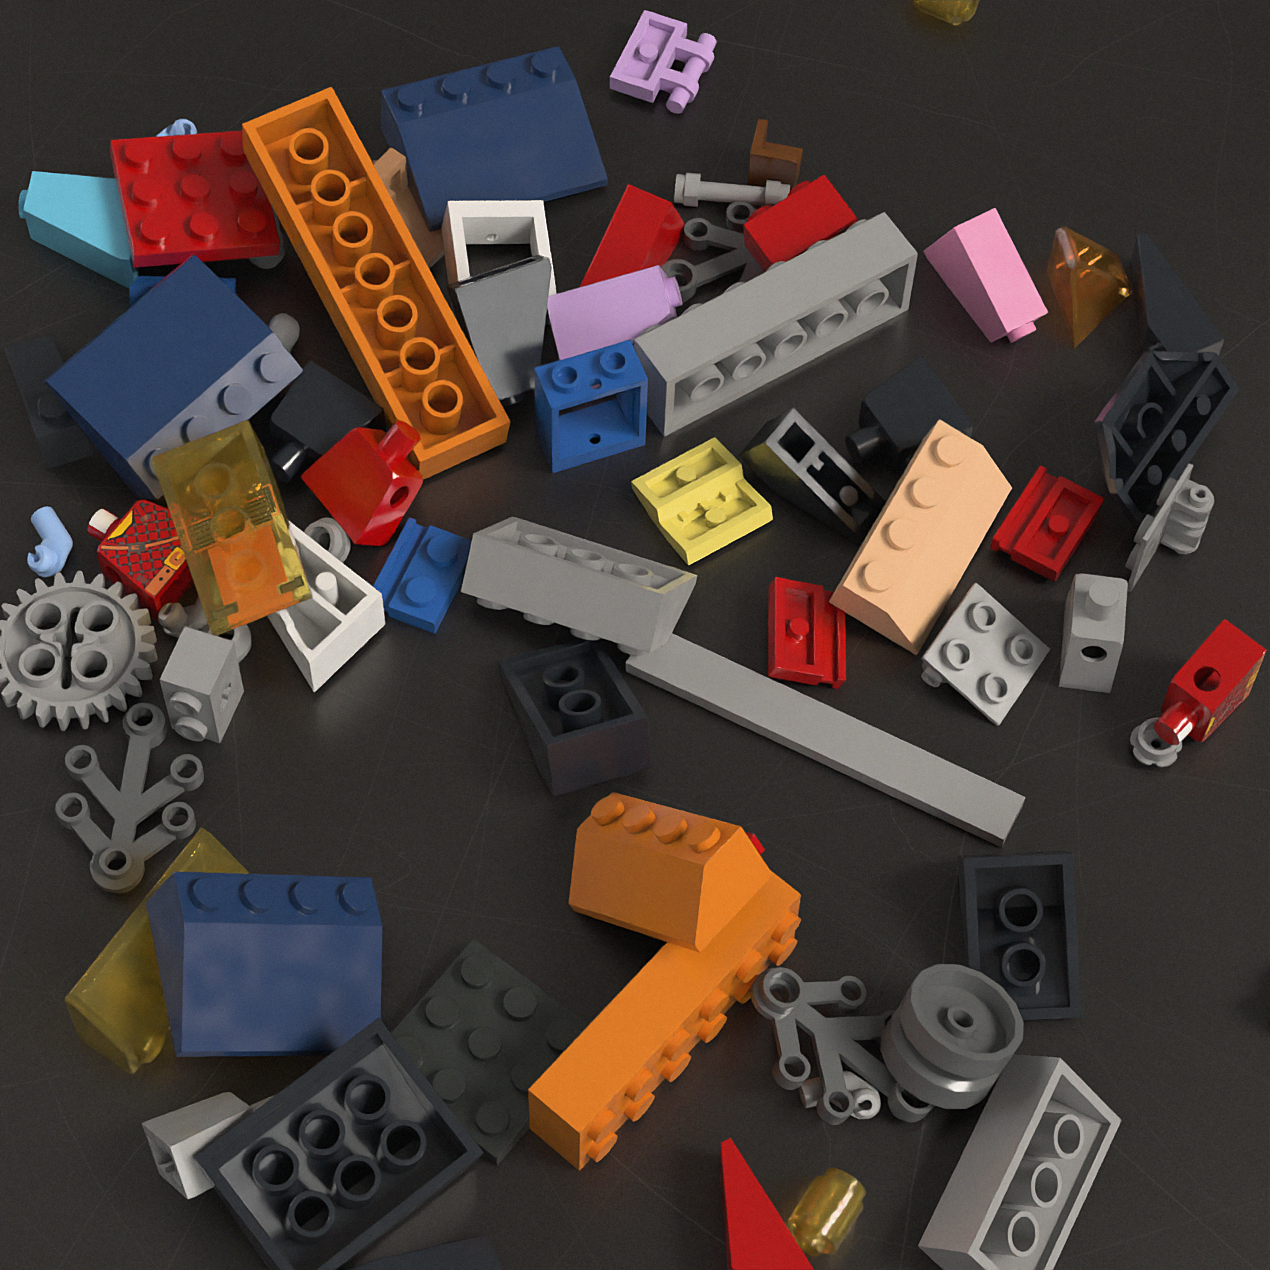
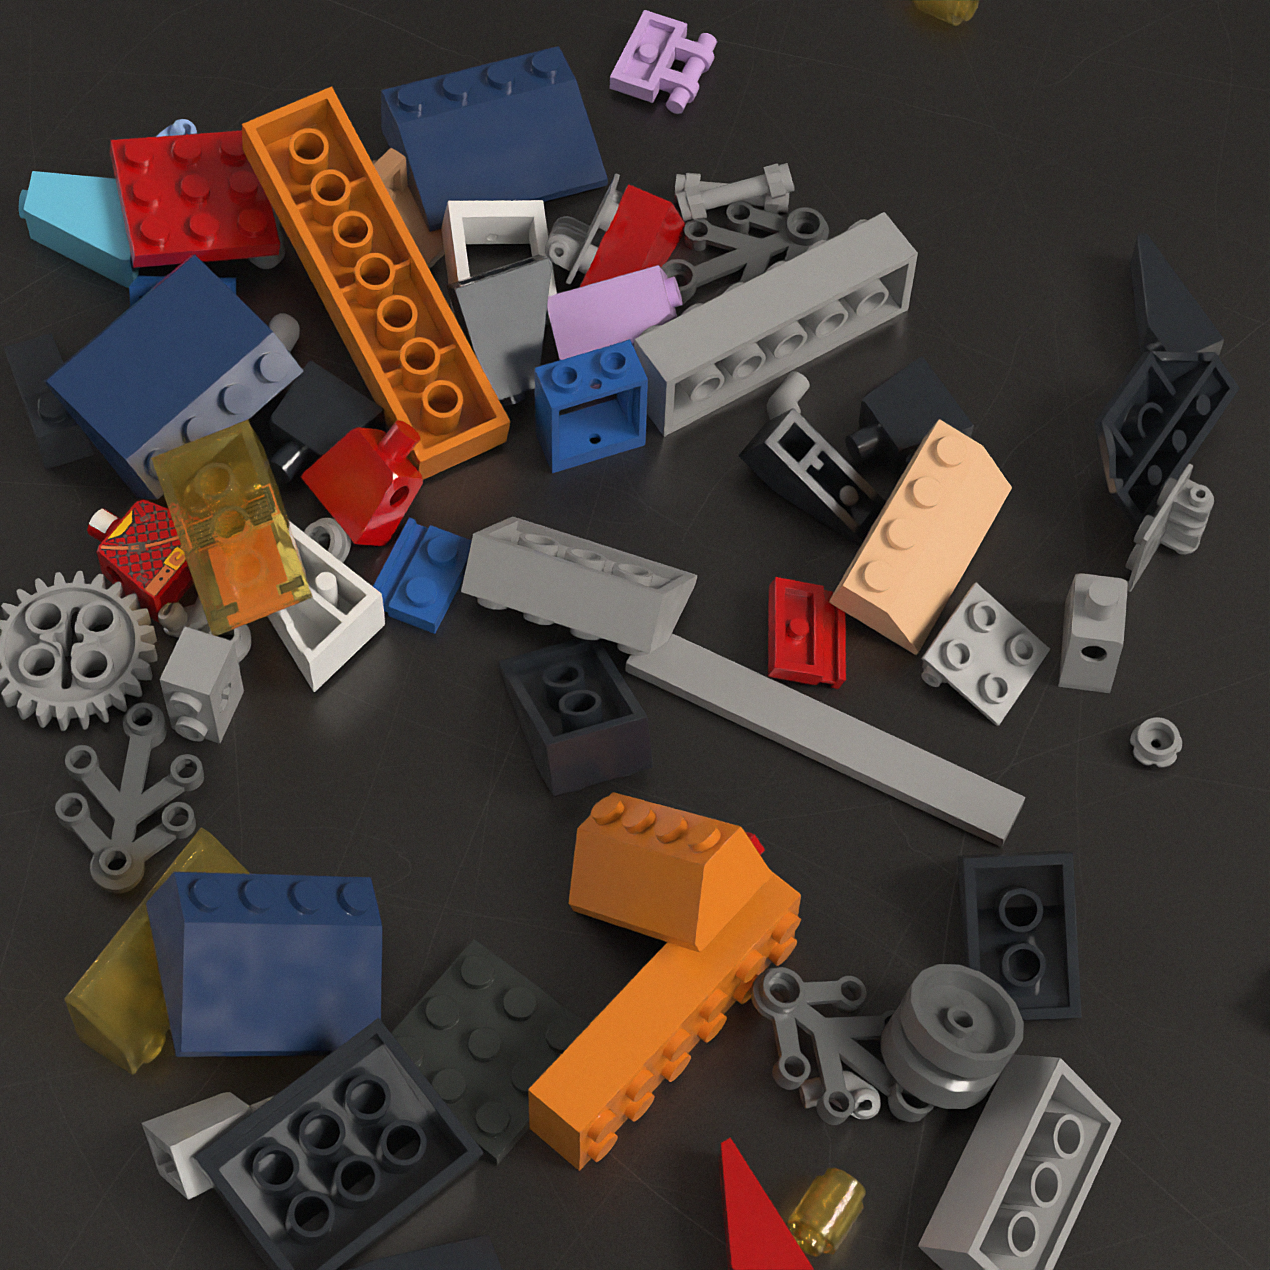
(55, 546): light blue arm -> none
(576, 243): none -> light grey hinge
(701, 501): light yellow slope -> none
(772, 160): reddish brown panel -> none
(775, 181): none -> light grey bar
(788, 395): none -> light grey arm
(790, 227): red brick -> none
(988, 277): bright pink slope -> none
(1047, 523): red plate -> none
(1085, 281): clear orange slope -> none
(1210, 685): red torso -> none

